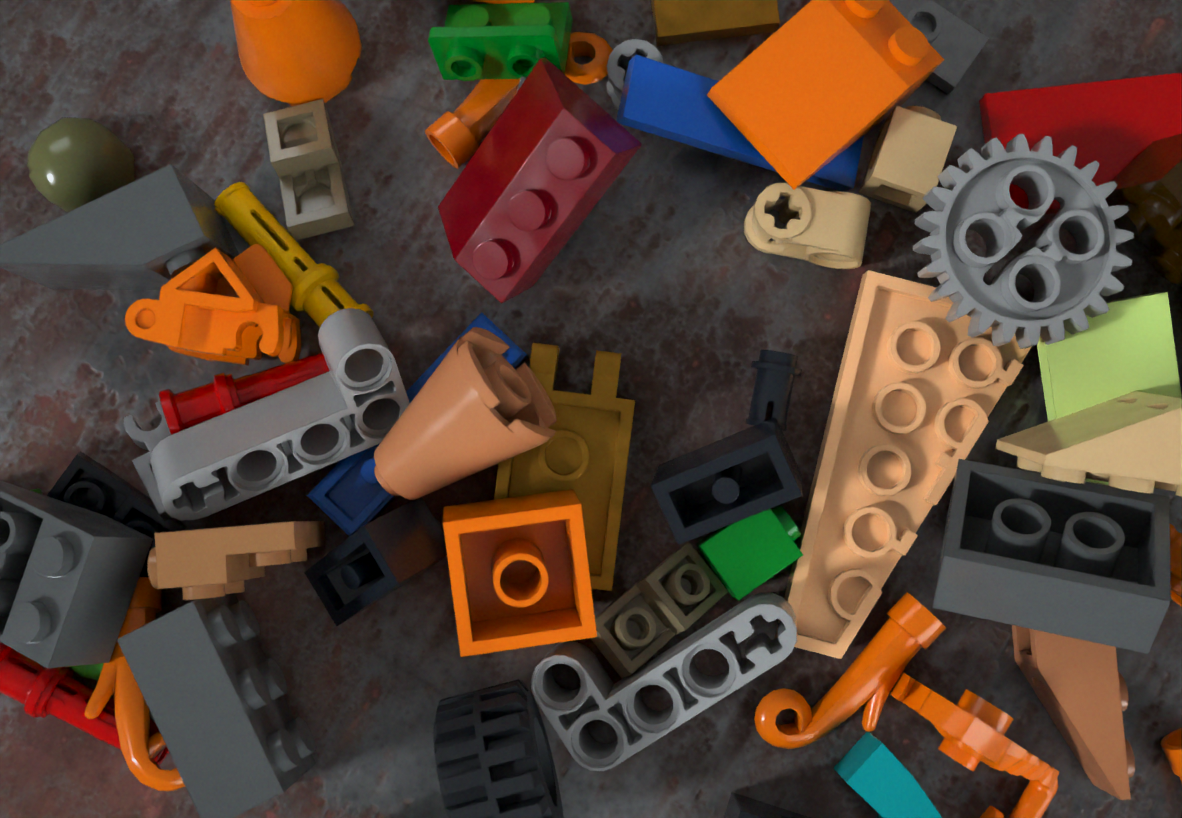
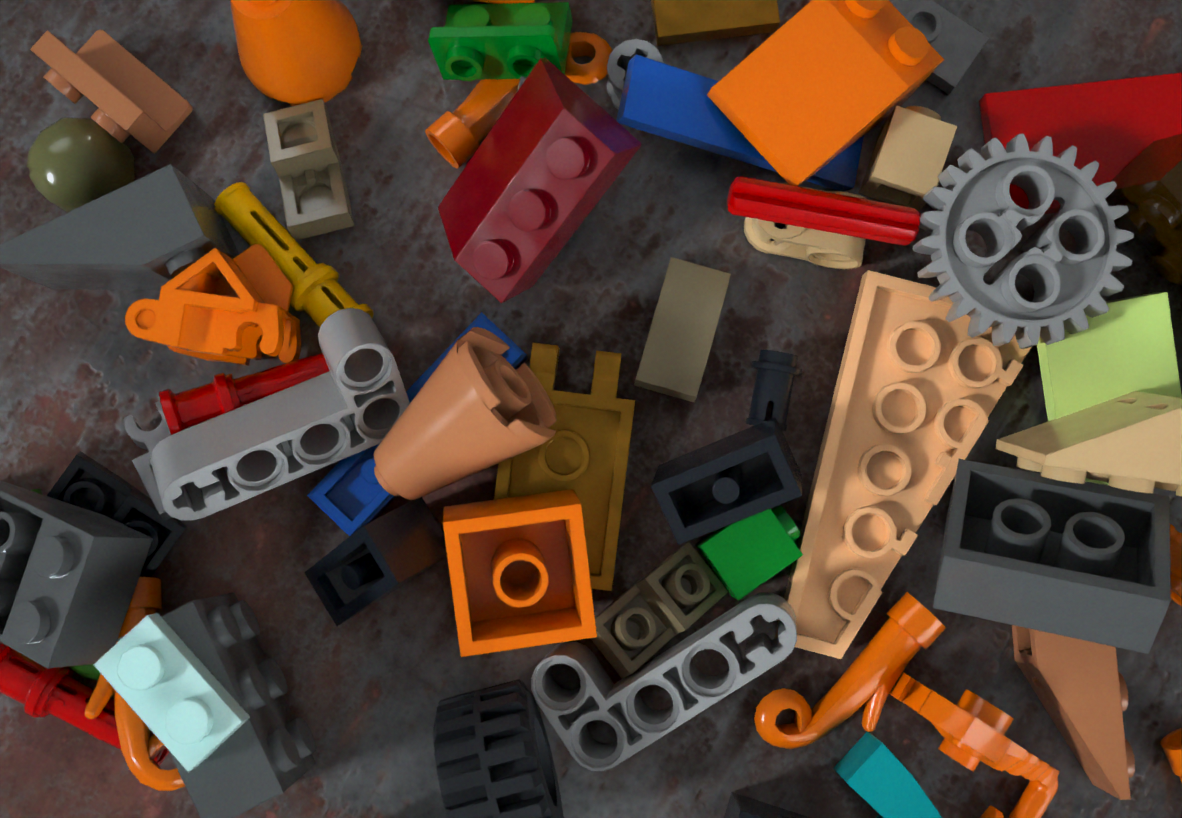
(122, 87): none -> nougat bracket
(171, 691): none -> light aqua plate
(220, 559): medium nougat plate -> none
(682, 329): none -> dark tan slope
(823, 211): none -> red axle

